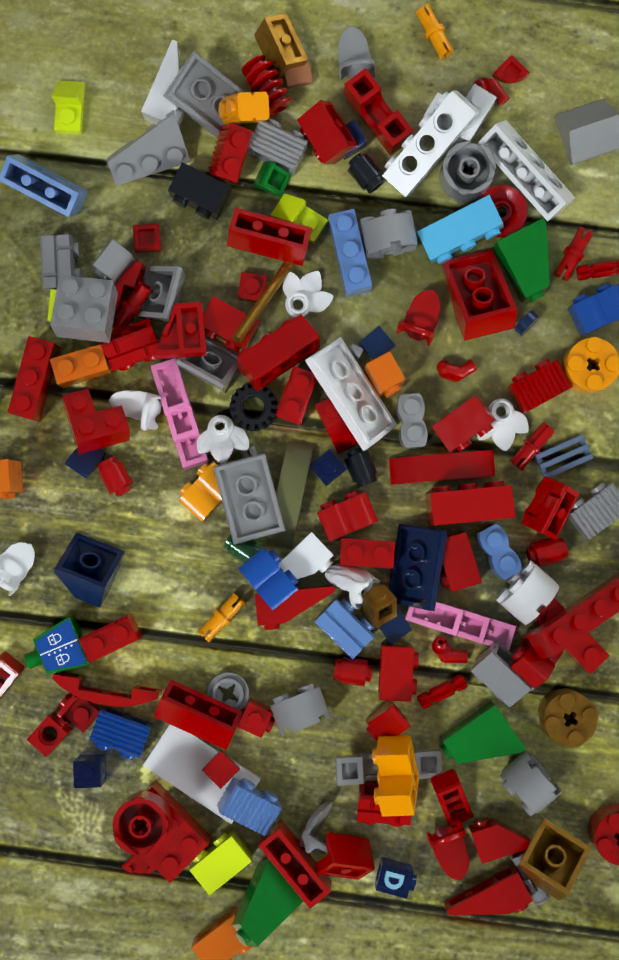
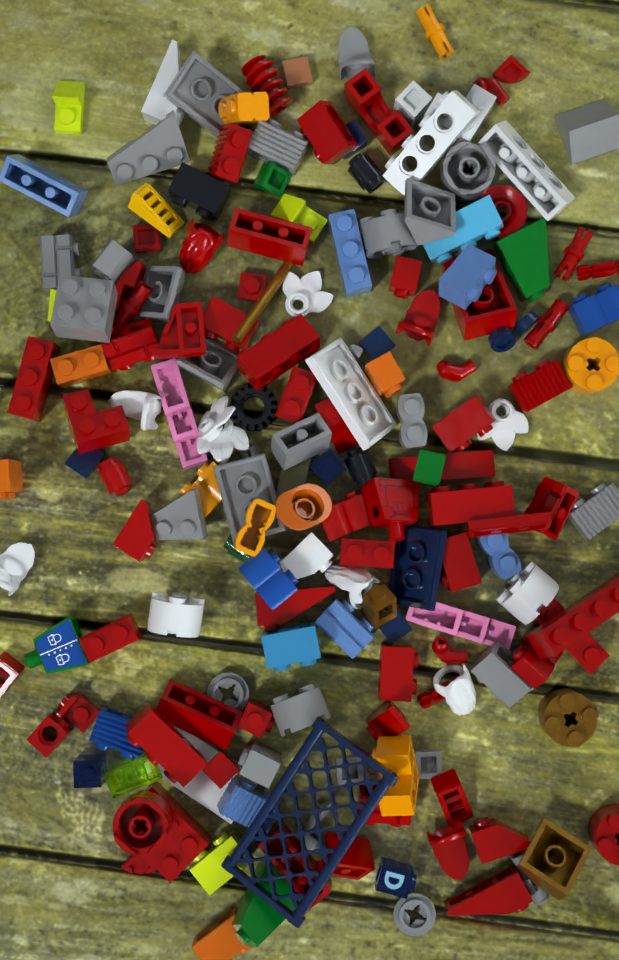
(74, 684): red slope -> none
(89, 568): dark blue slope -> none
(113, 782): none -> clear neon green slope
(138, 534): none -> red slope
(149, 204): none -> yellow slope
(165, 745): none -> red brick
(175, 614): none -> white brick
(181, 518): none -> light grey wing
(199, 247): none -> red piece
(211, 422): none -> white plate
(221, 617): light orange pin -> none
(230, 862): none -> dark blue door
(258, 519): none -> light orange brick
(259, 763): none -> light grey brick
(280, 43): pearl gold panel -> none
(291, 646): none -> dark azure brick
(301, 441): none -> light grey brick
(303, 506): none -> orange piece
(352, 671): red brick -> none
(392, 504): none -> red torso
(405, 277): none -> red brick
(412, 103): none -> white brick
(418, 925): none -> light grey gear
(429, 212): none -> light grey slope
(429, 467): none -> green slope
(459, 693): none -> white piece
(467, 277): none -> medium blue brick
(481, 737): green slope -> none
(502, 339): none -> dark blue tile
(509, 524): none -> red tile
(530, 782): light grey brick -> none
(532, 446): red axle -> none
(546, 324): none -> red pin
(547, 551): red brick -> none
(583, 448): sand blue tile -> none

